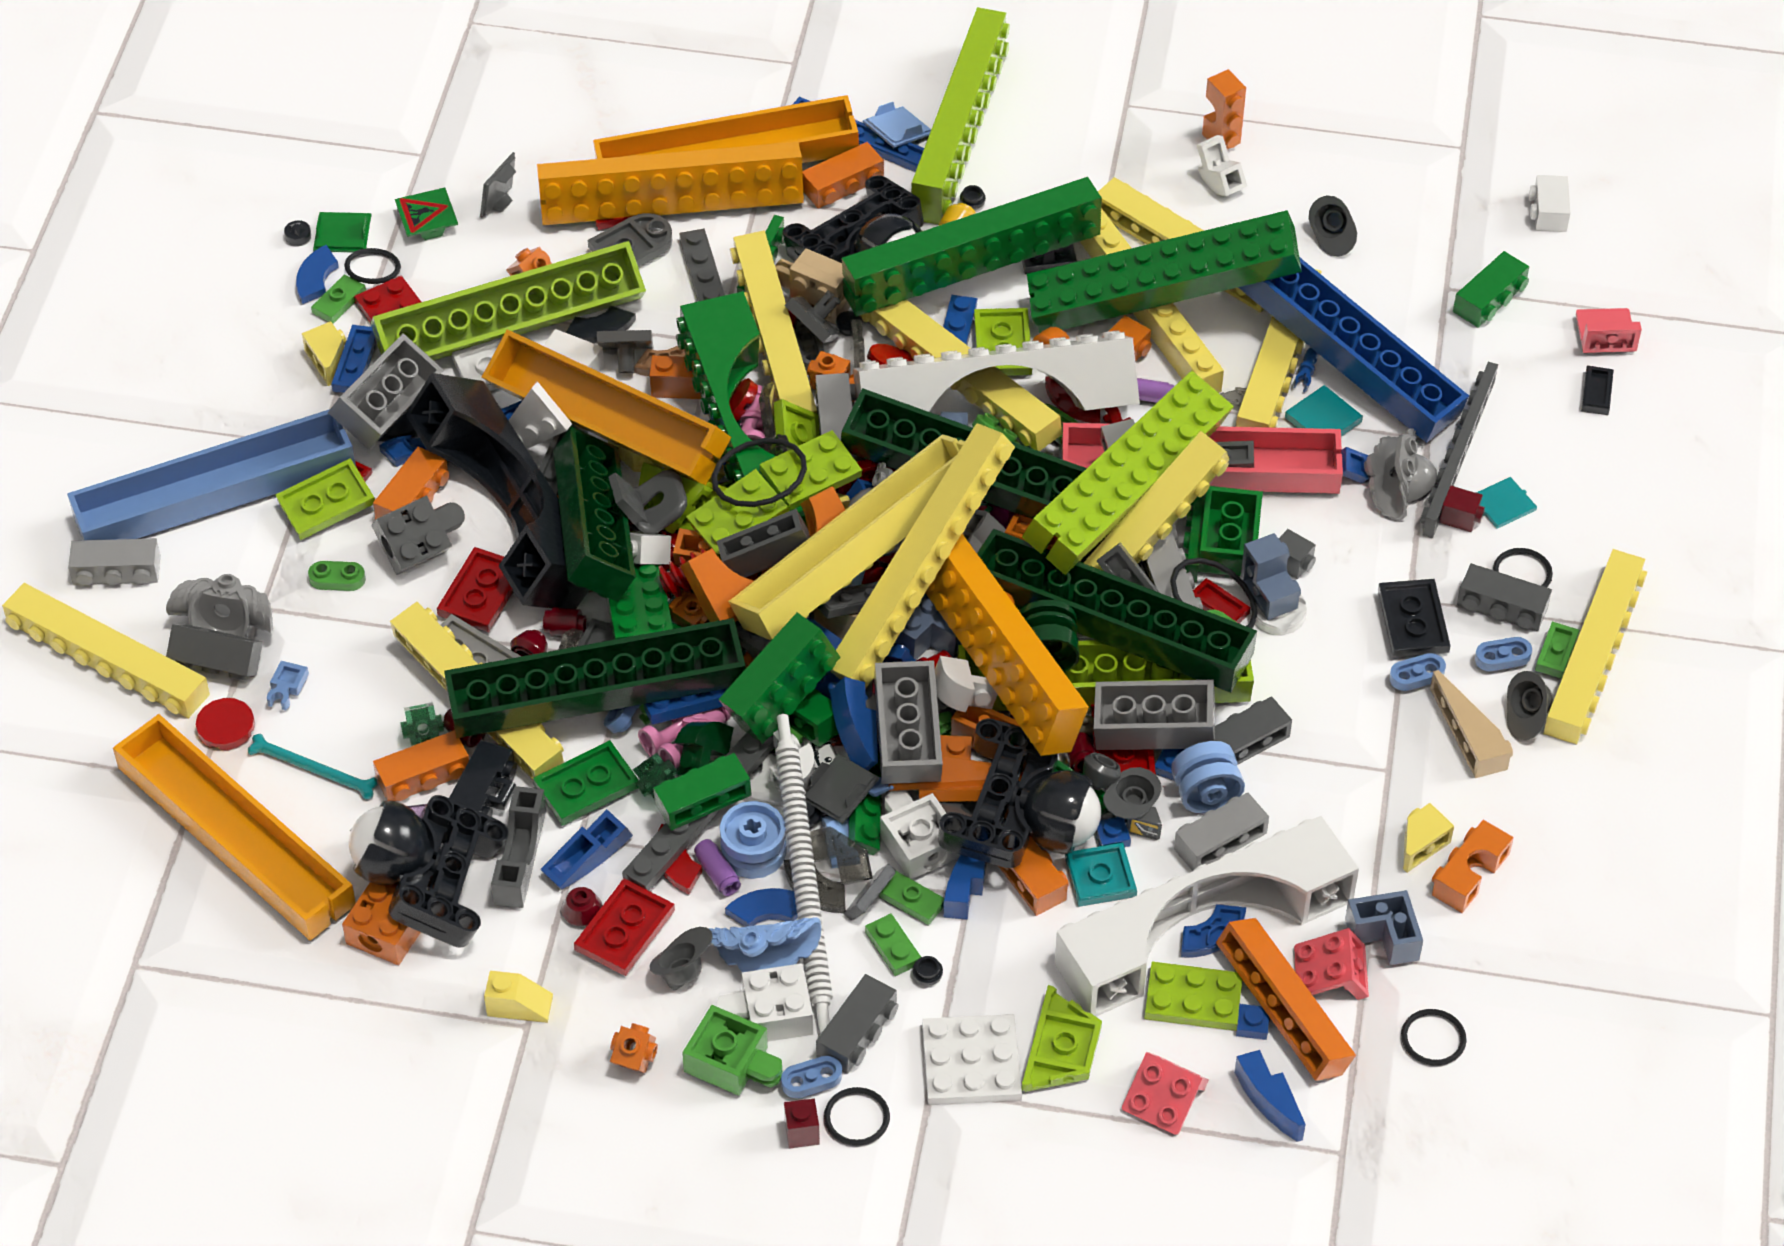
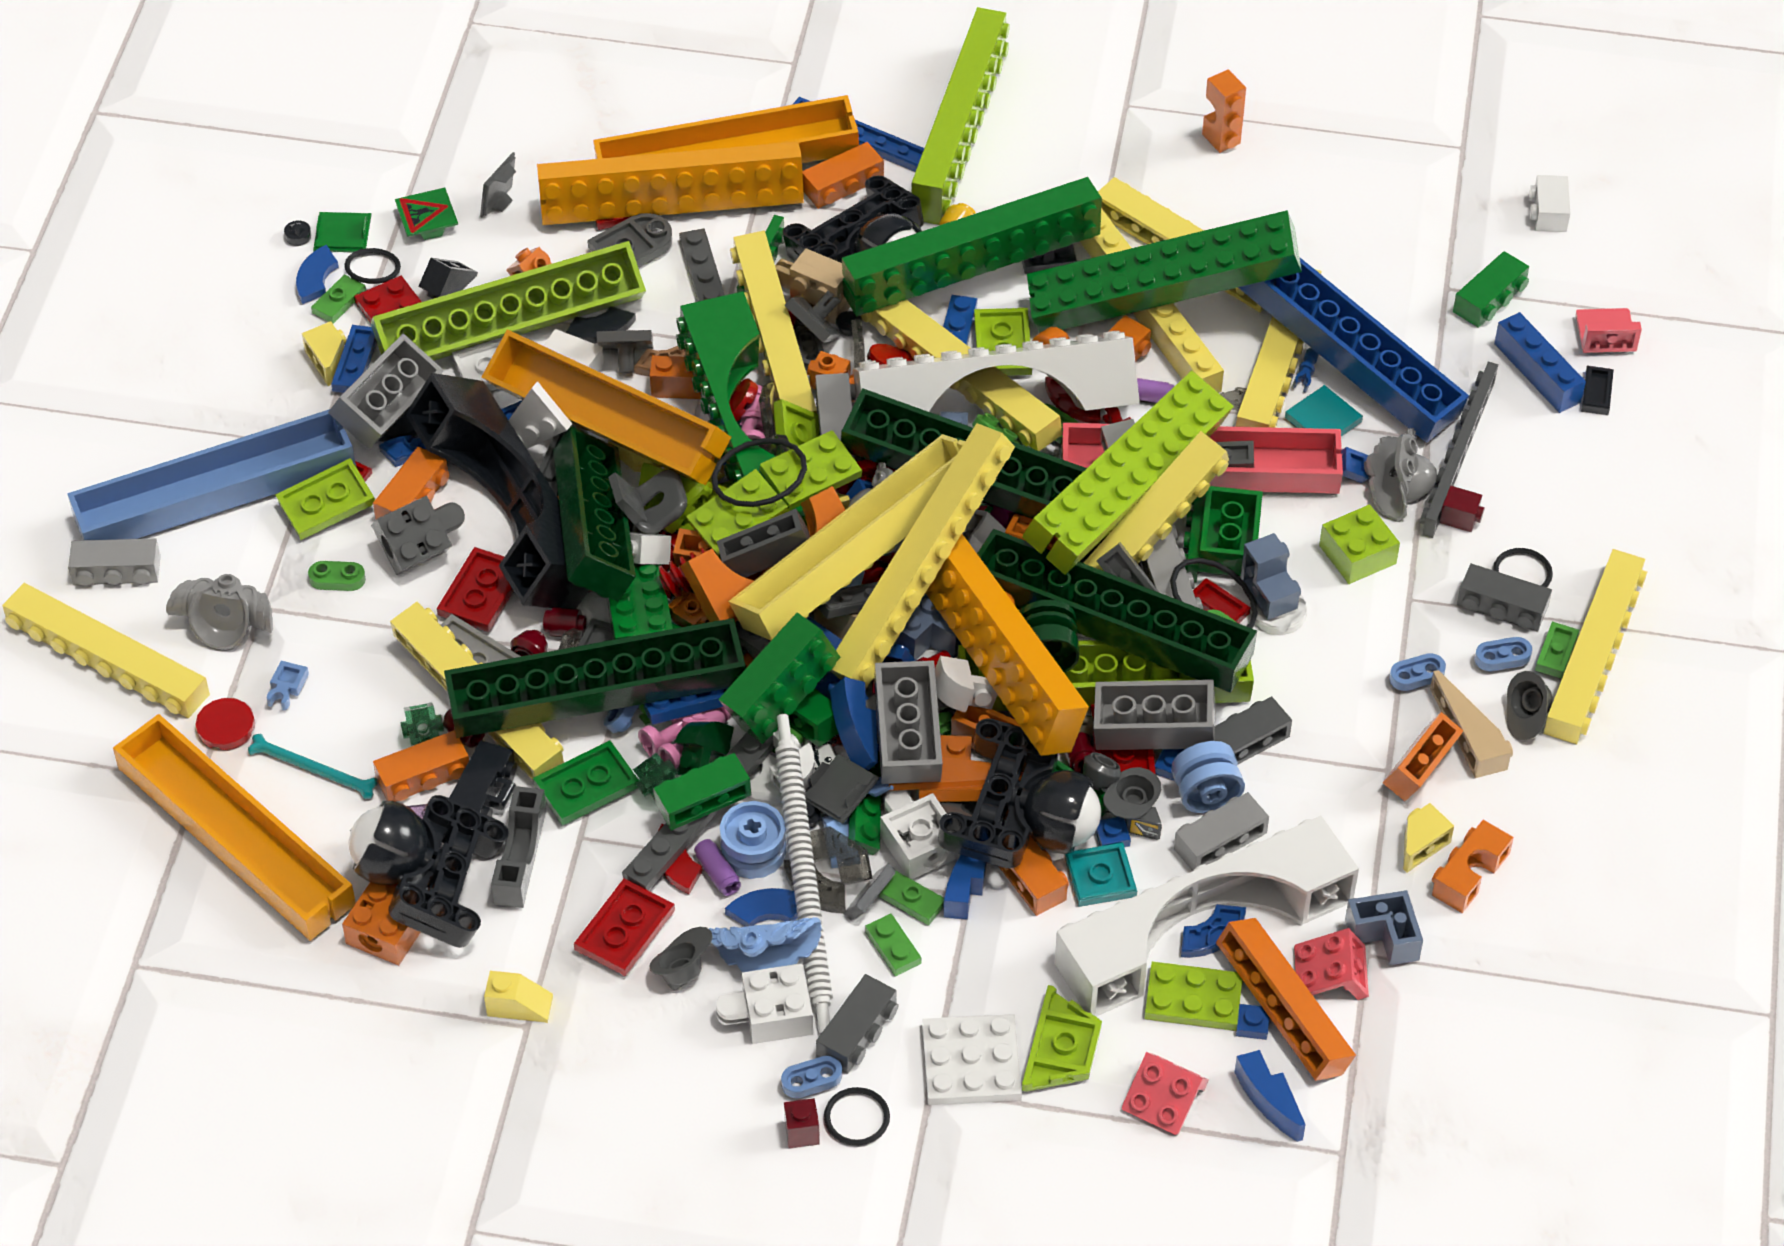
(214, 650): dark grey brick -> none
(445, 277): none -> black slope
(580, 906): dark red cone -> none
(587, 850): blue slope -> none
(623, 1051): orange brick -> none
(730, 1052): bright green brick -> none
(896, 125): light blue piece -> none
(927, 970): black plate -> none
(973, 196): black plate -> none
(1217, 170): white brick -> none
(1301, 553): dark grey brick -> none
(1333, 225): dark grey piece -> none
(1359, 544): none -> lime brick
(1413, 617): black plate -> none
(1423, 756): none -> orange brick
(1433, 1062): black tyre -> none
(1506, 502): teal piece -> none
(1539, 362): none -> blue brick

